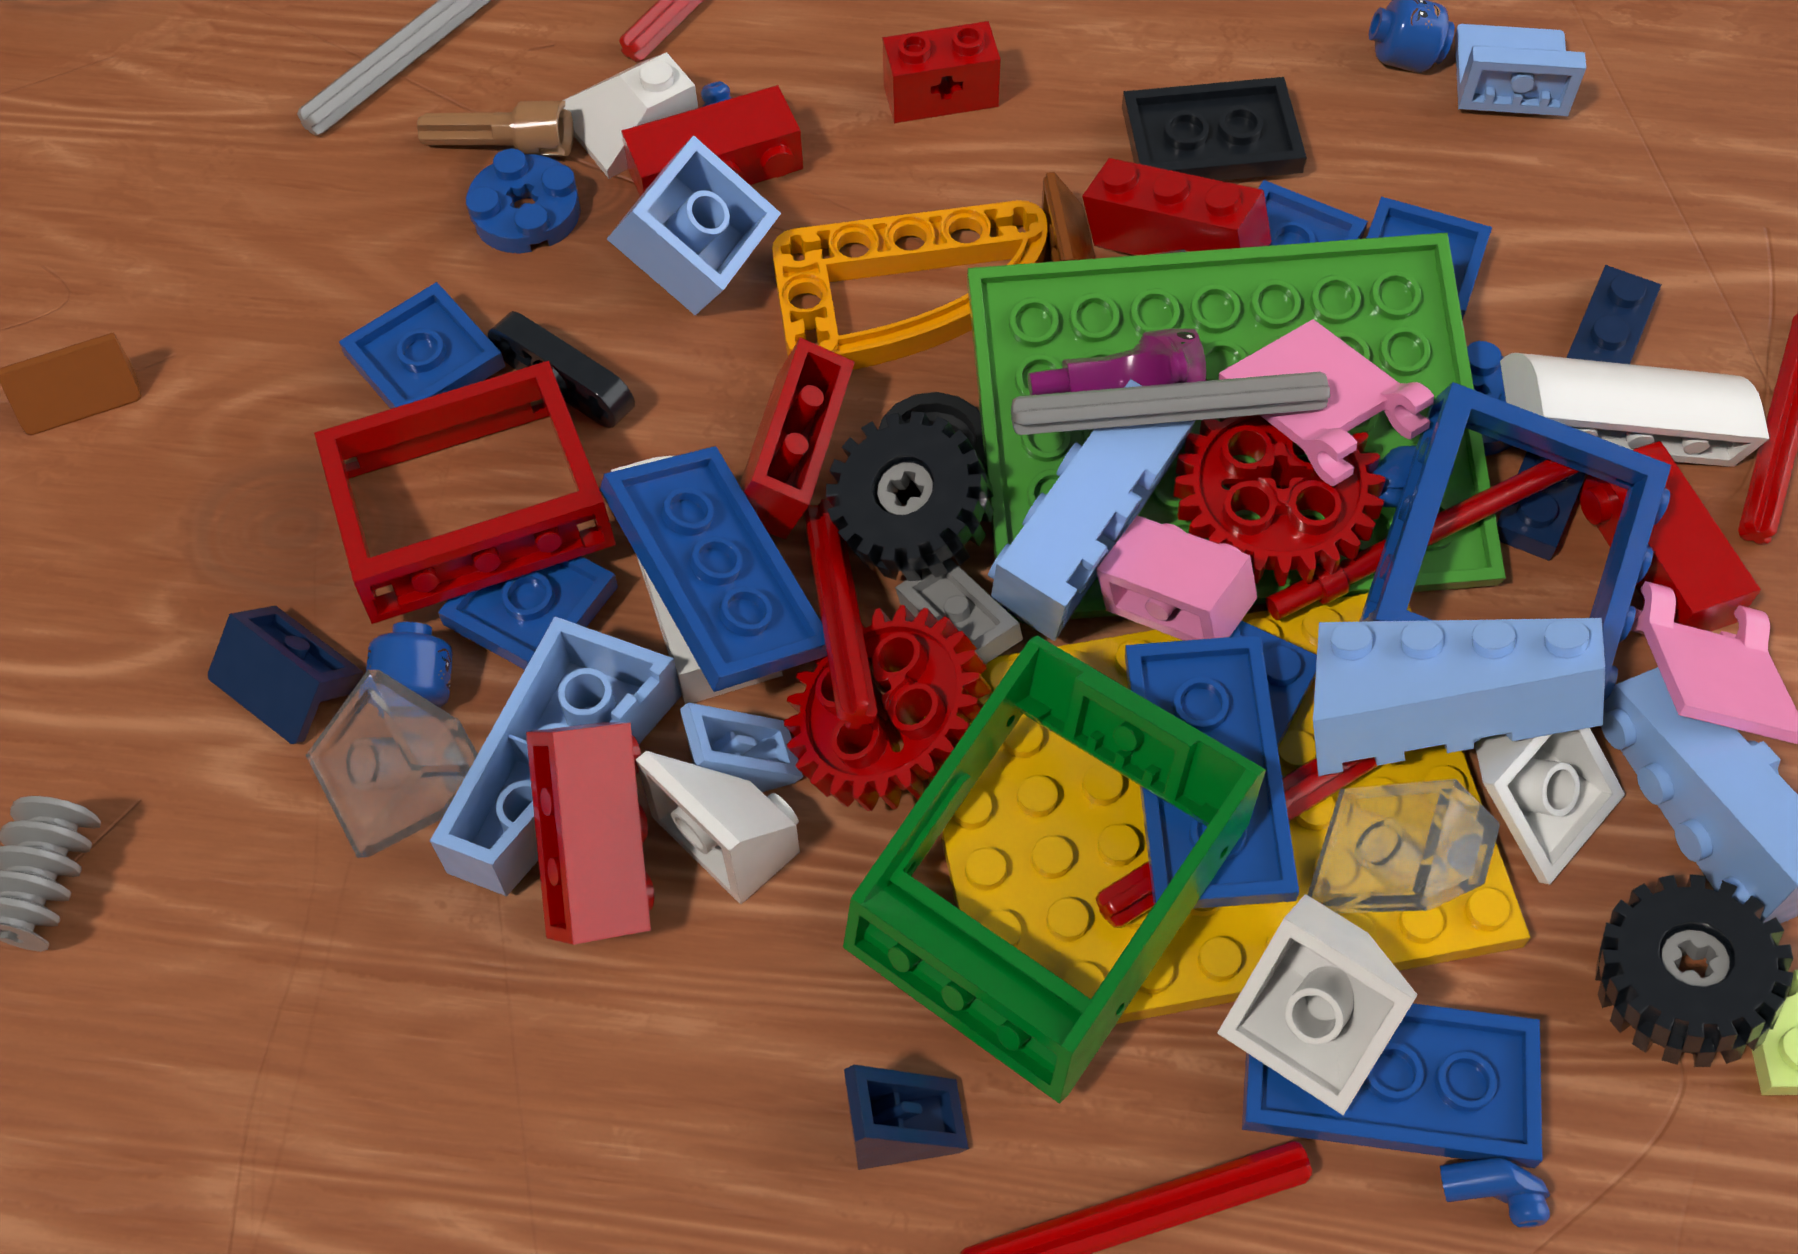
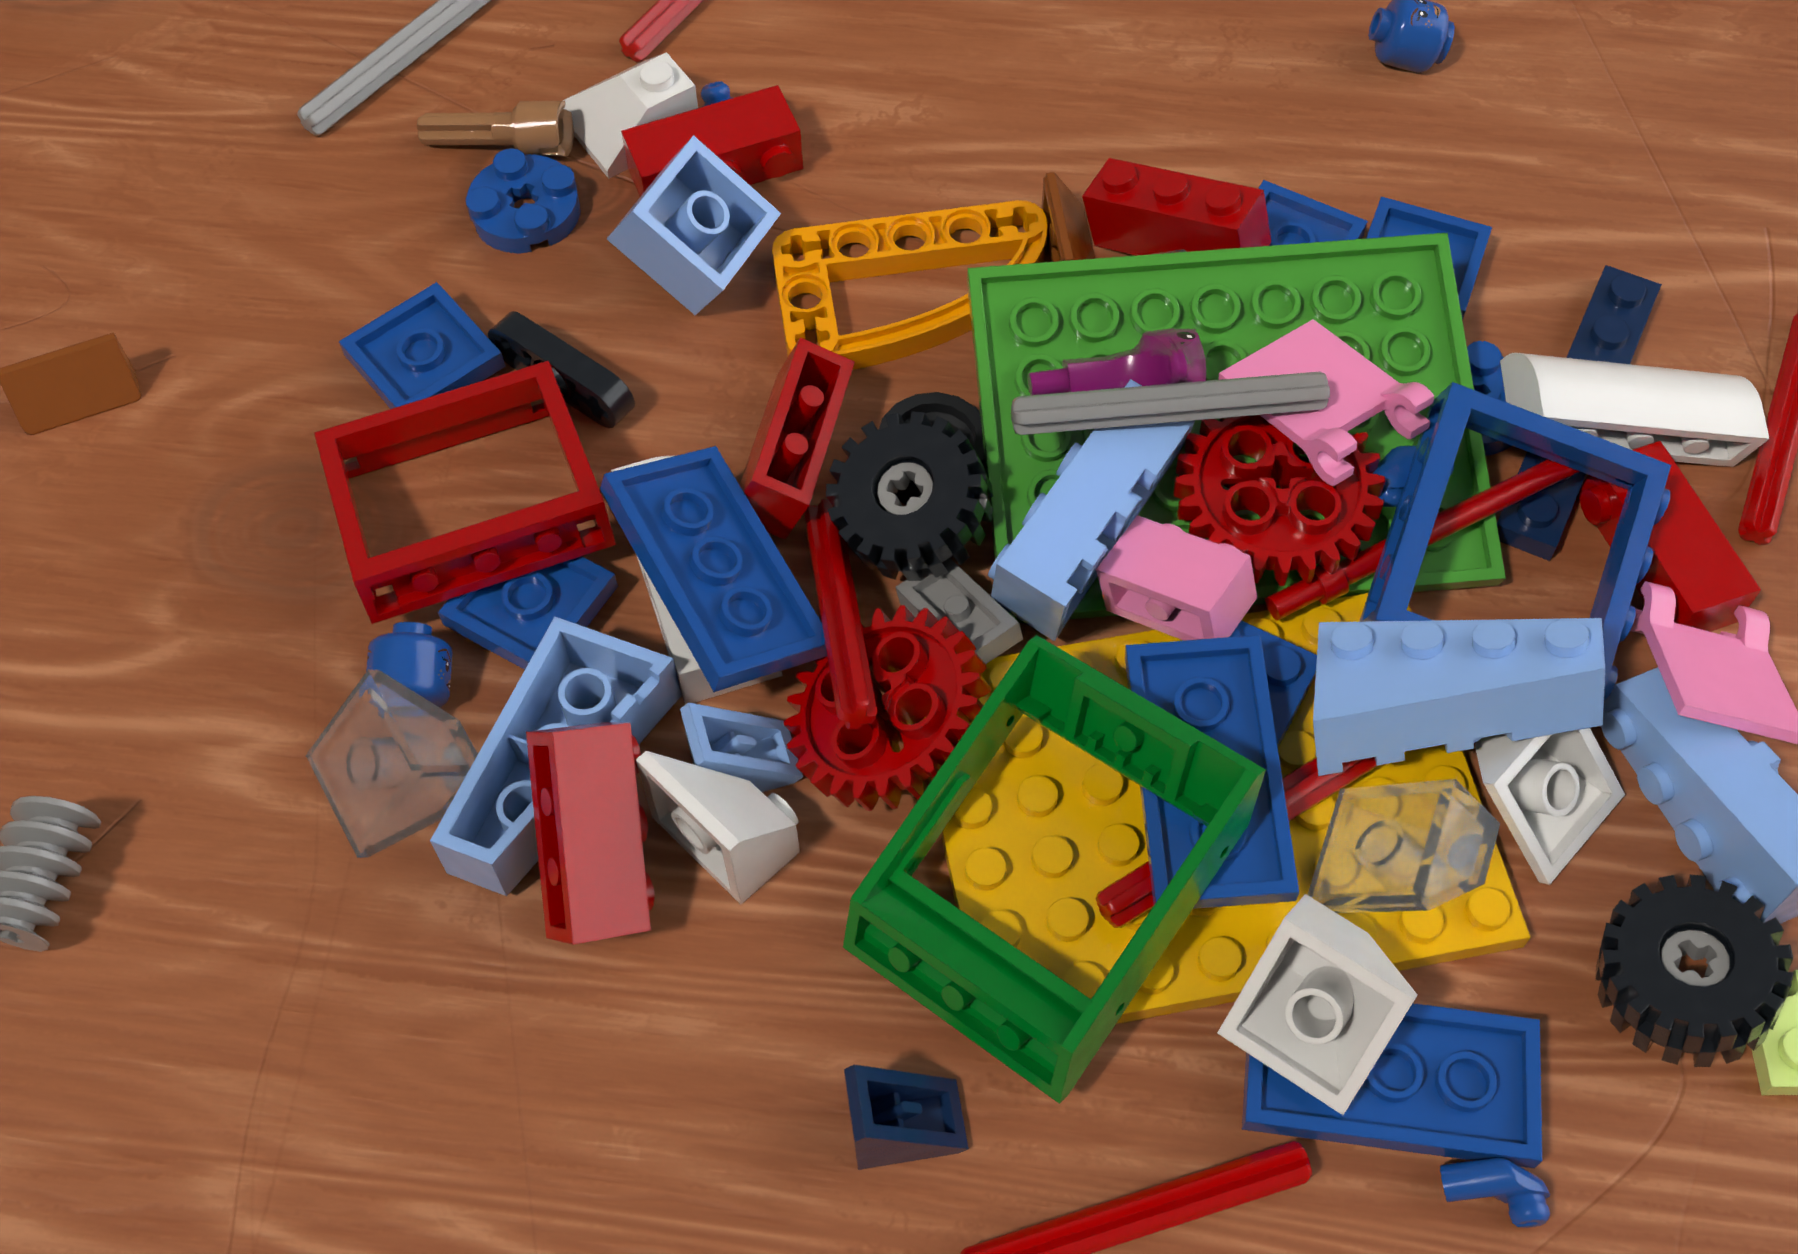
(279, 670): dark blue panel -> none
(941, 71): red brick -> none
(1216, 129): black plate -> none
(1516, 70): light blue bracket -> none

